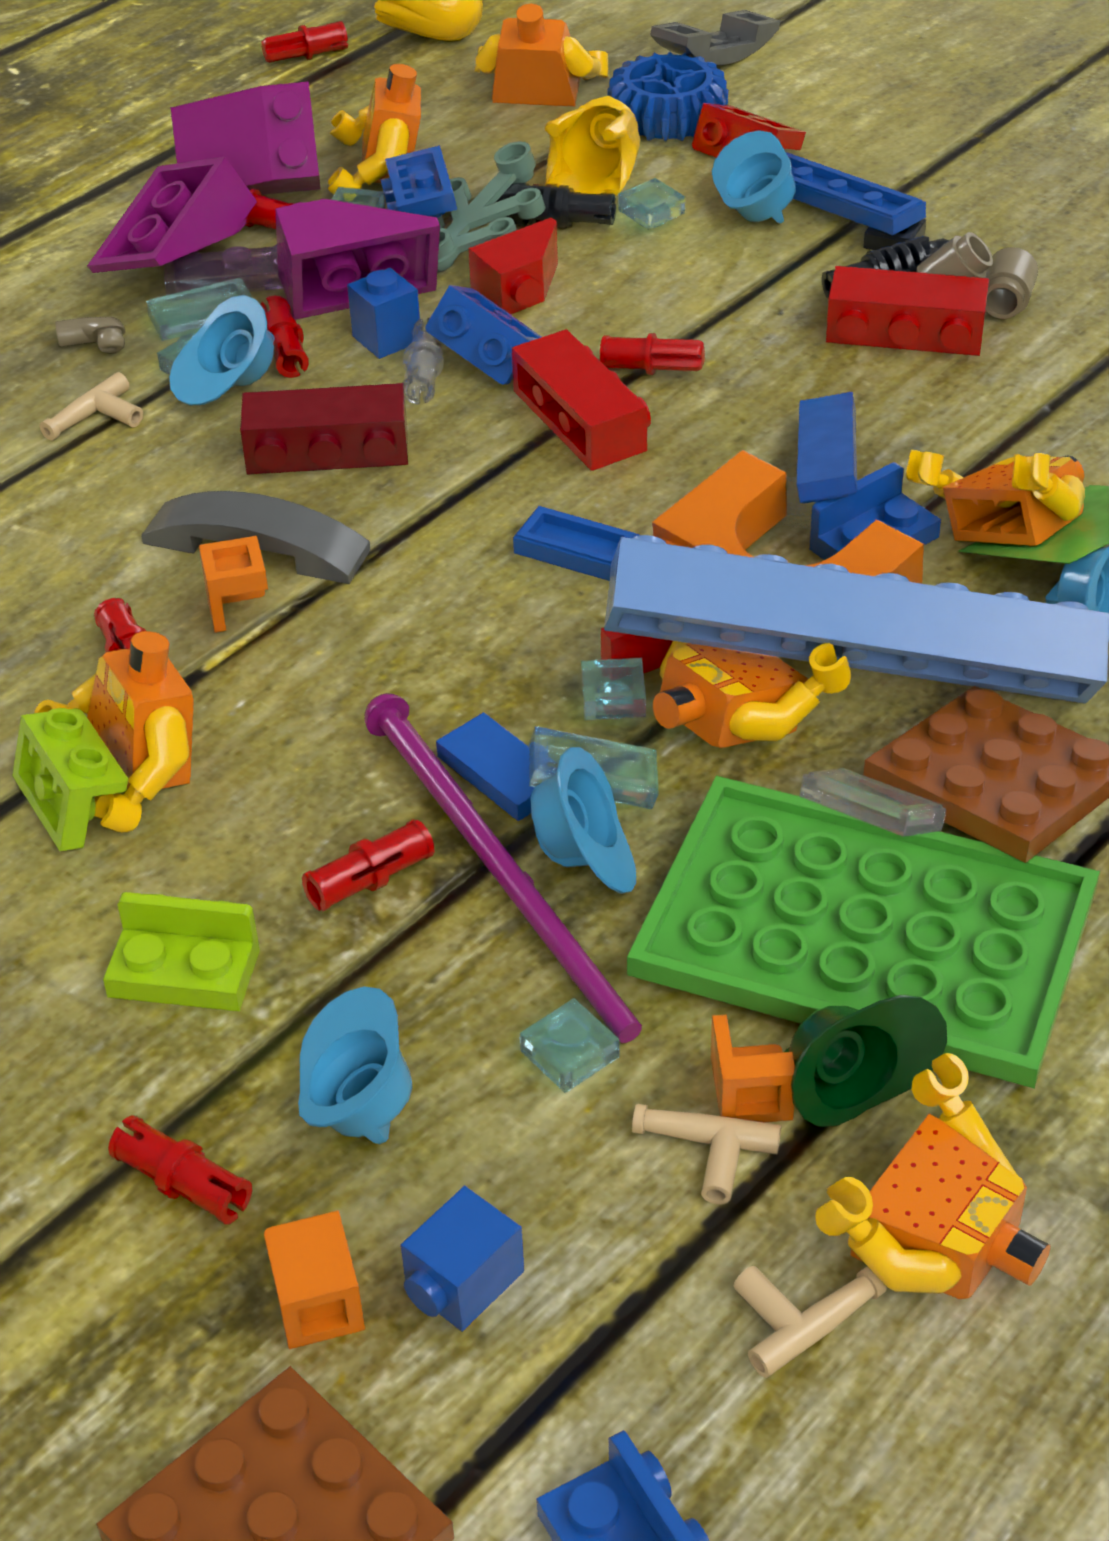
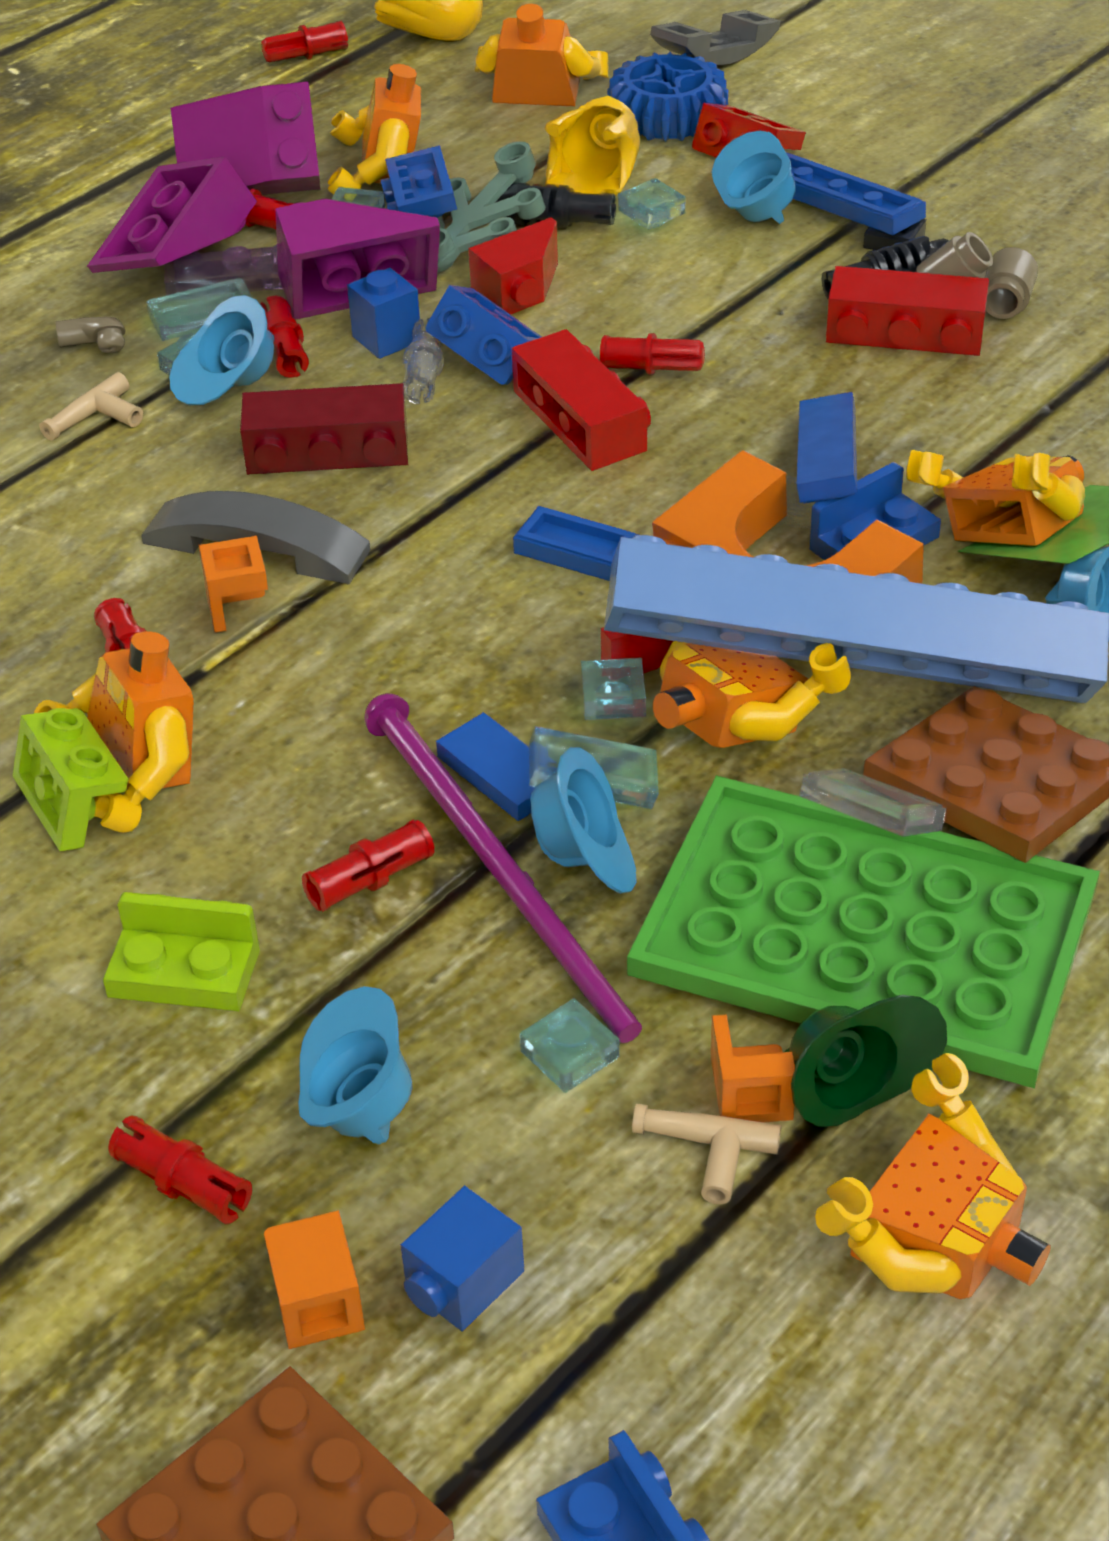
(795, 1329): tan piece -> none

